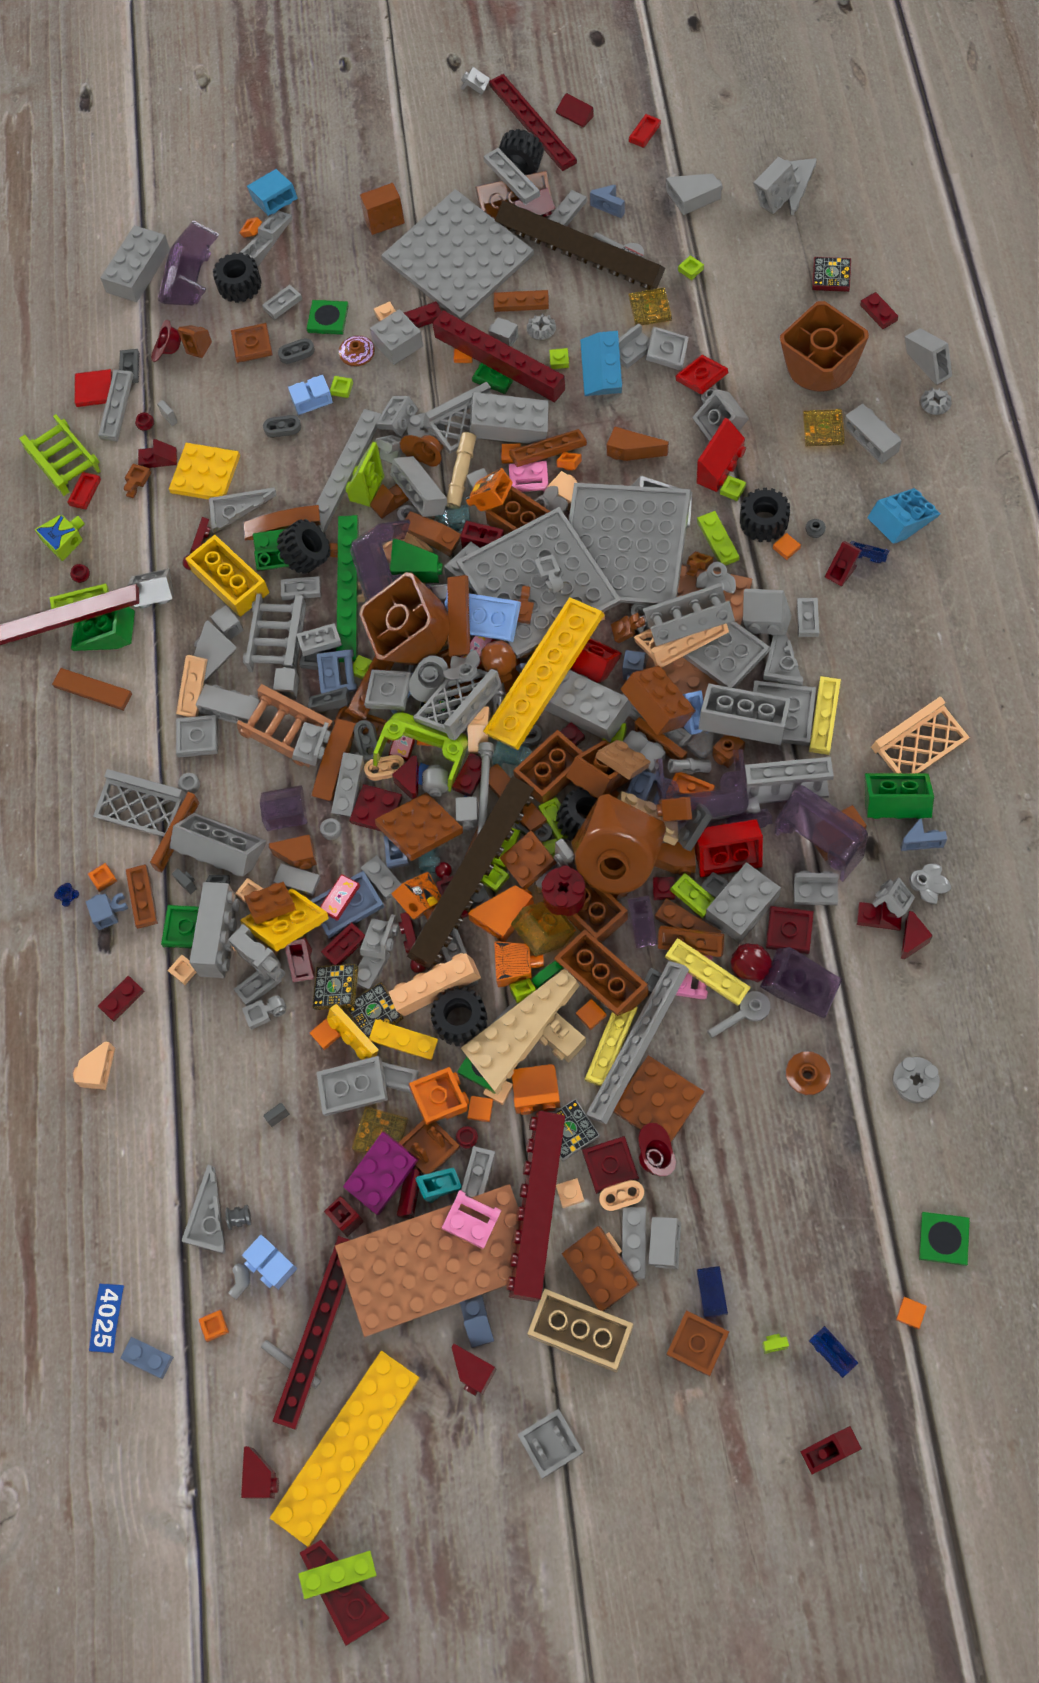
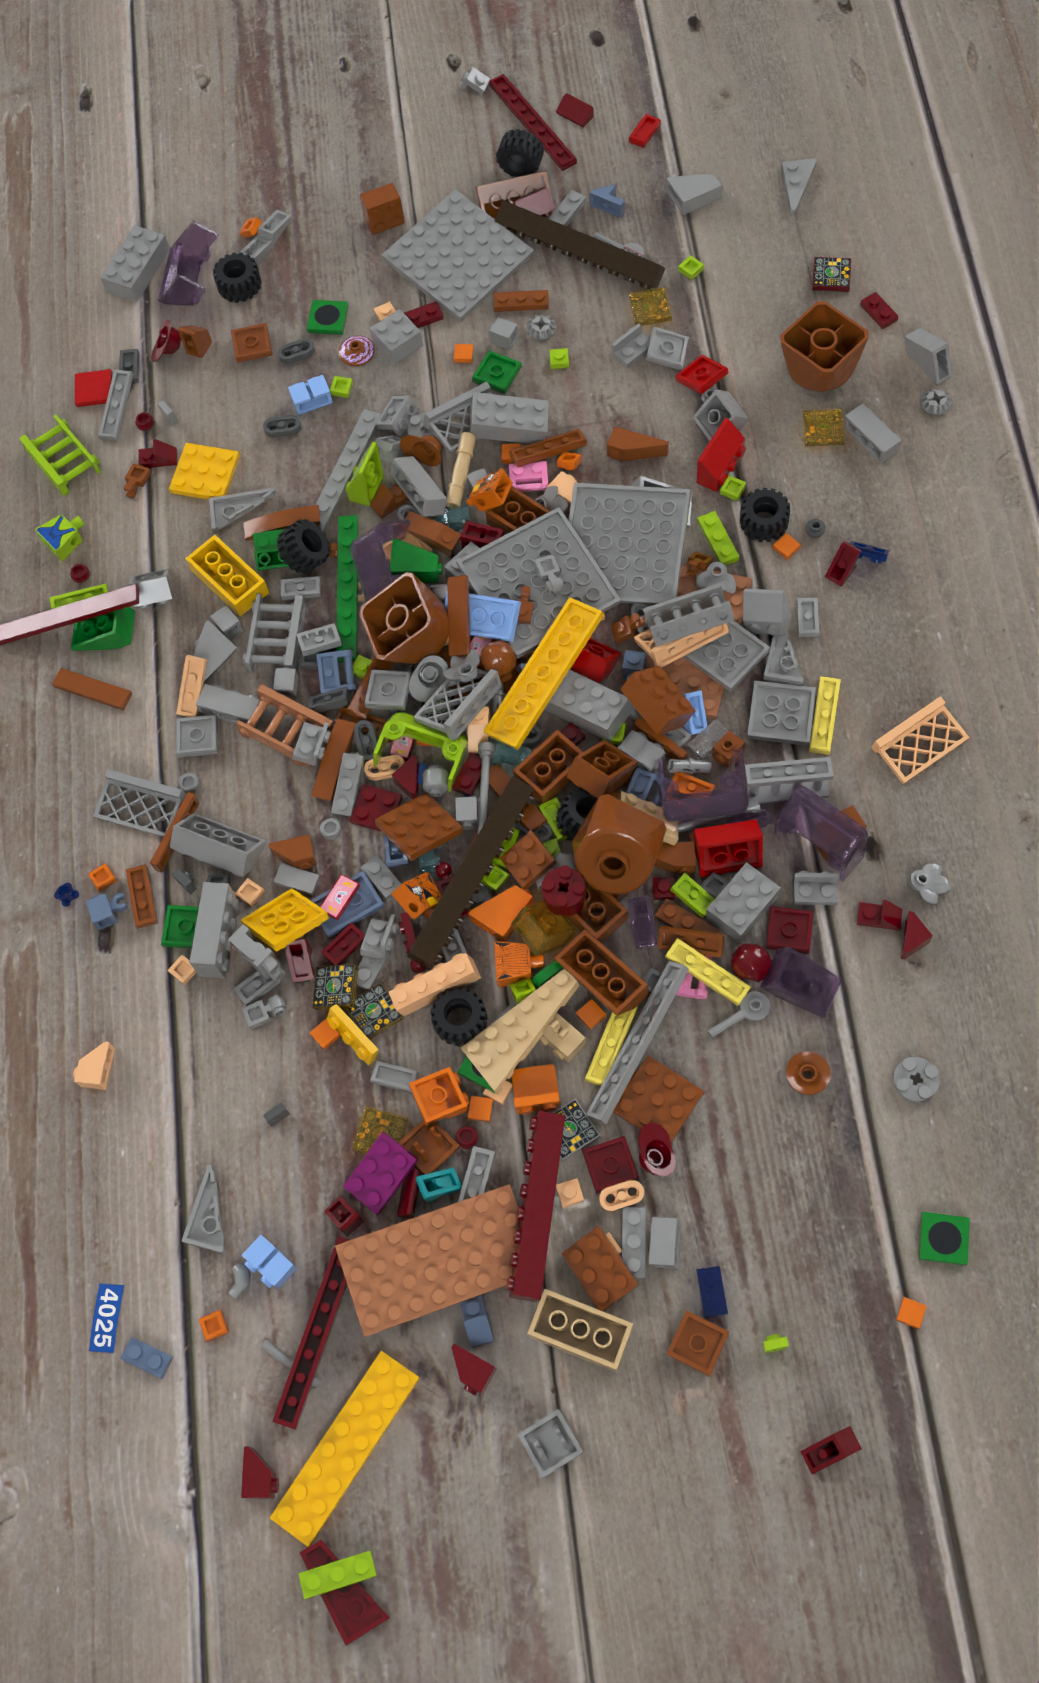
(84, 490): red tile -> none
(121, 998): dark red plate -> none
(203, 531): dark red plate -> none
(238, 1216): dark grey bush -> none
(269, 902): dark orange plate -> none
(272, 192): dark azure brick -> none
(282, 302): light grey plate -> none
(283, 808): clear purple slope -> none
(352, 1086): light grey plate -> none
(403, 1040): yellow plate -> none
(469, 1227): bright pink plate -> none
(499, 356): dark red brick -> none
(511, 176): light grey plate -> none
(563, 854): light grey plate -> none
(601, 364): dark azure slope -> none
(623, 759): medium nougat plate -> none
(674, 809): dark orange slope -> none
(694, 827): dark grey plate -> none
(744, 714): light grey brick -> none
(776, 185): light grey brick -> none
(833, 1352): clear blue plate -> none
(896, 895): light grey bracket -> none
(898, 795): green slope -> none
(902, 514): dark azure slope -> none
(917, 839): sand blue slope -> none

